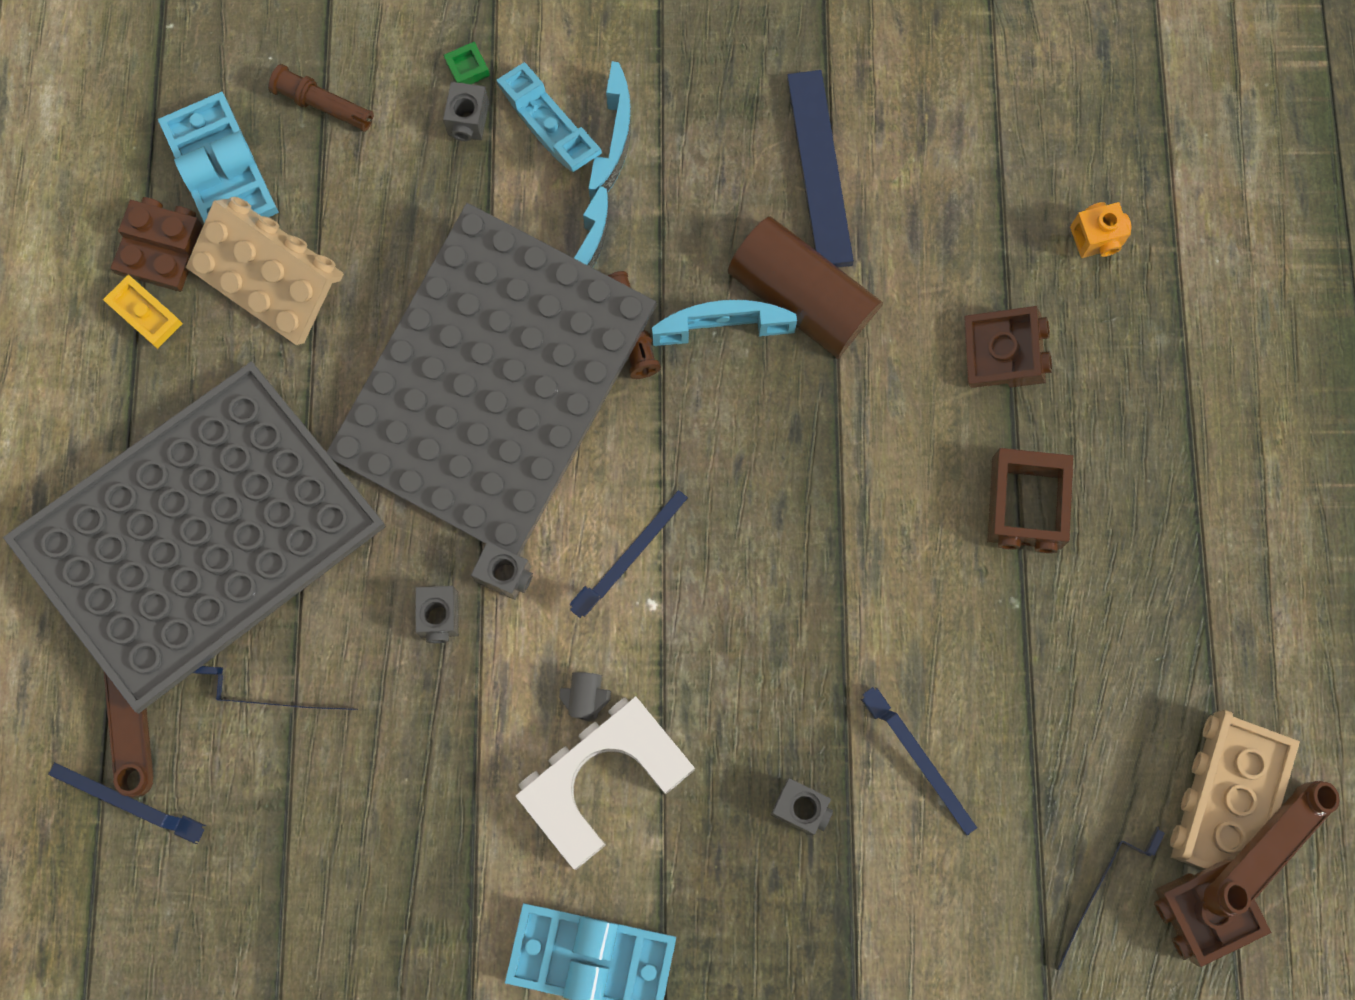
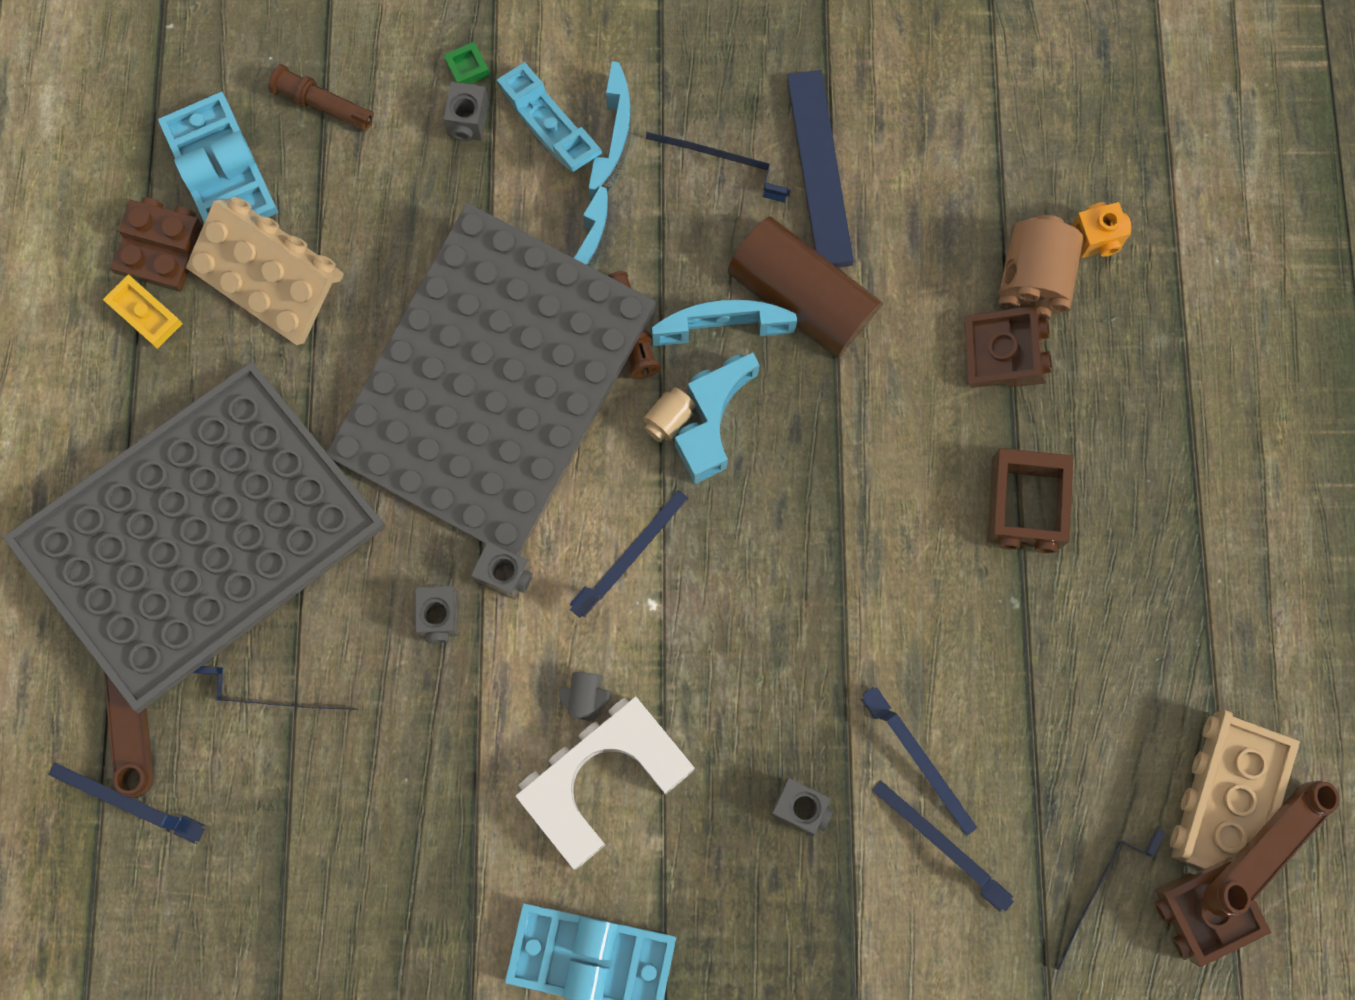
(669, 415): none -> tan brick
(711, 391): none -> medium azure arch
(770, 190): none -> dark blue piece
(991, 890): none -> dark blue piece
(1041, 265): none -> medium nougat cylinder

